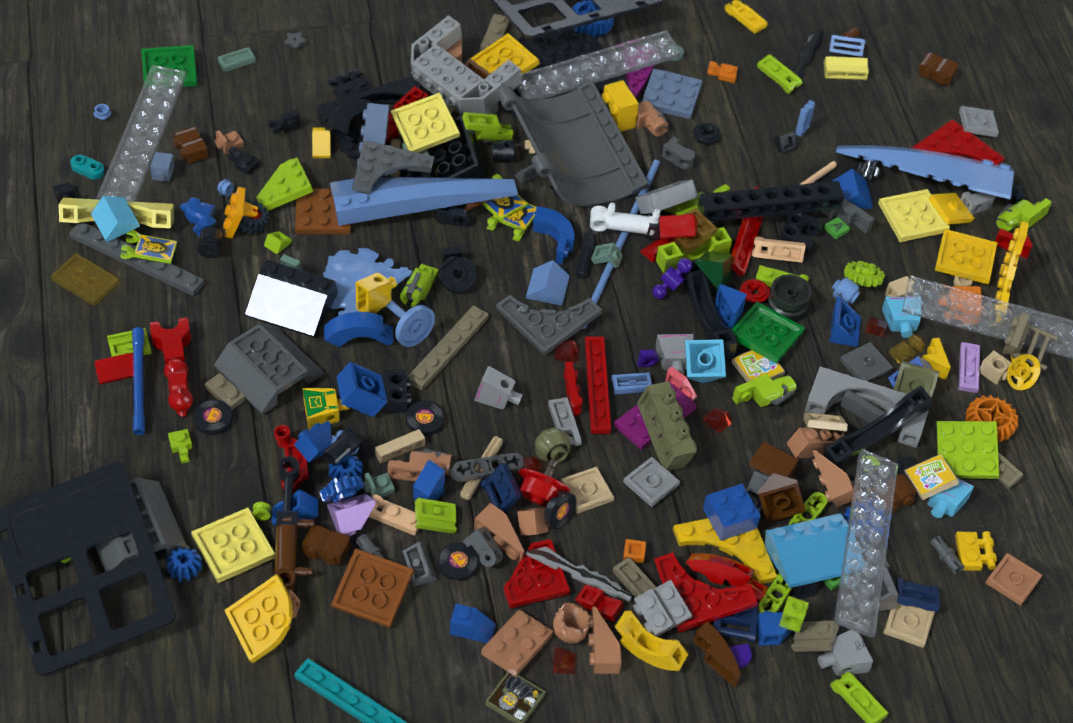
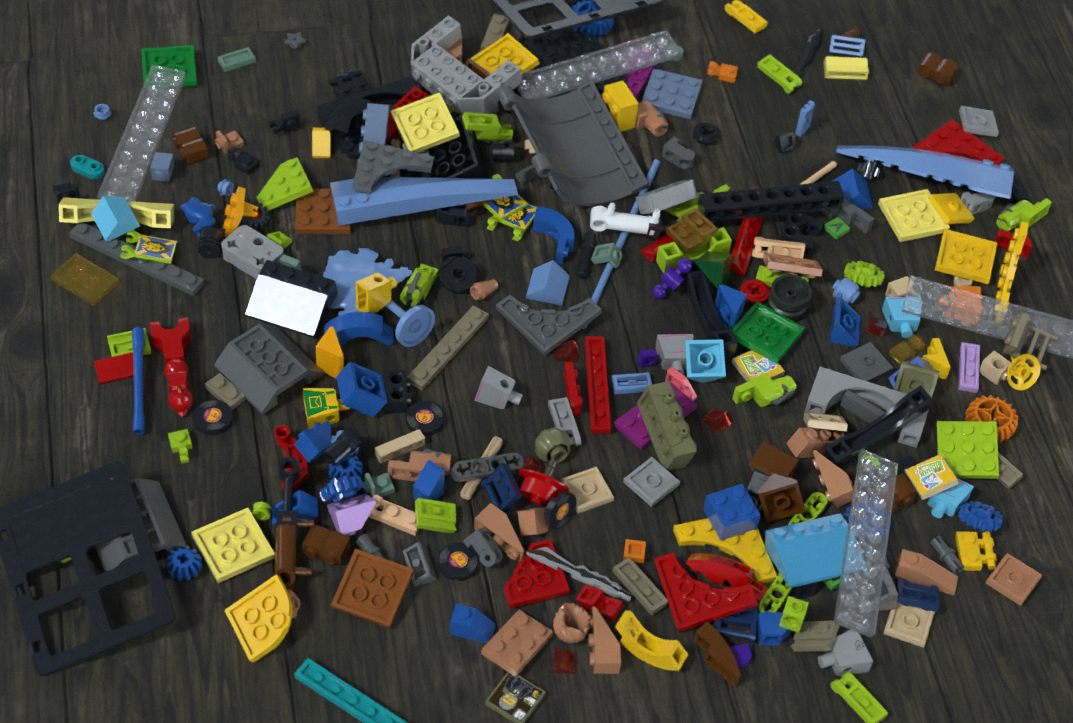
(250, 250): none -> light grey axle
(329, 354): none -> light orange slope
(483, 289): none -> nougat cone
(661, 609): light grey plate -> none
(678, 226): red slope -> none
(792, 265): none -> nougat plate
(922, 570): none -> nougat slope
(980, 516): none -> blue gear

